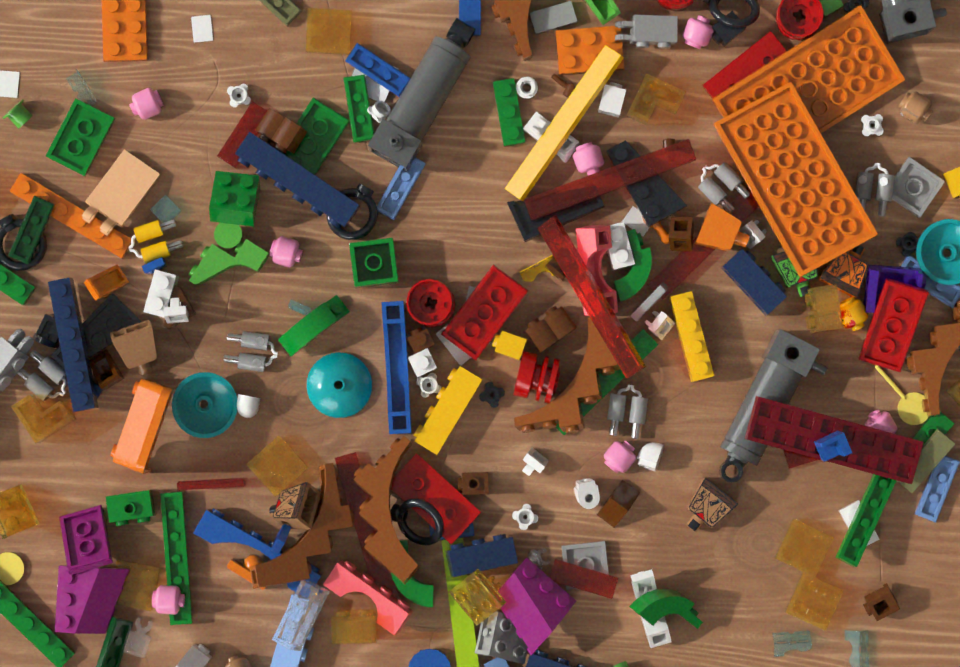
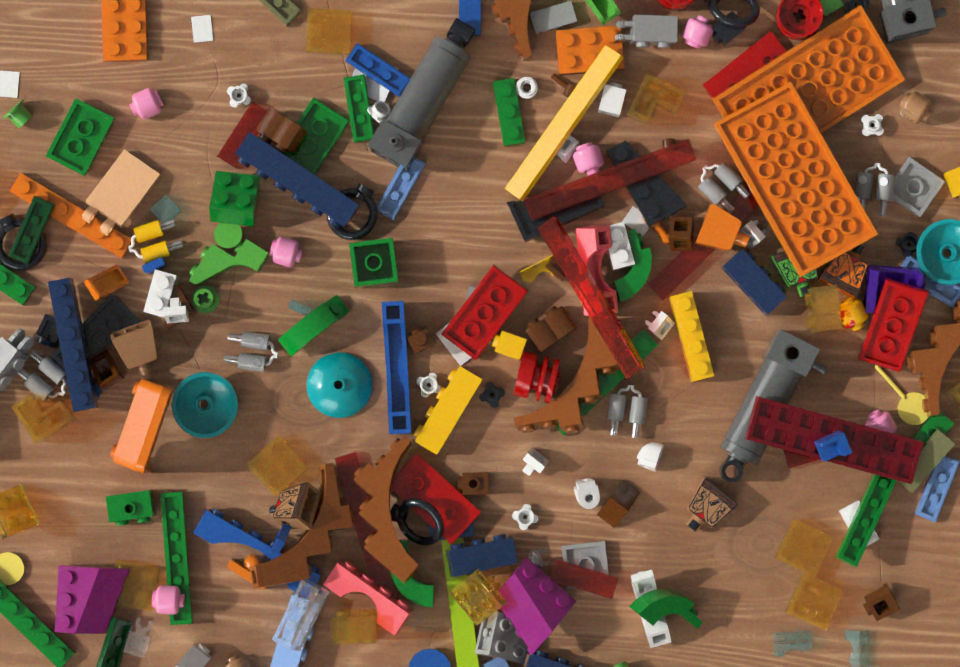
(80, 86): clear light blue piece -> none
(85, 540): magenta tile -> none
(205, 299): none -> bright green piece
(211, 483): clear red tile -> none
(247, 405): white piece -> none
(419, 297): red wheel -> none
(422, 363): white brick -> none
(536, 126): white tile -> none
(620, 456): bright pink head -> none
(649, 302): light grey tile -> none

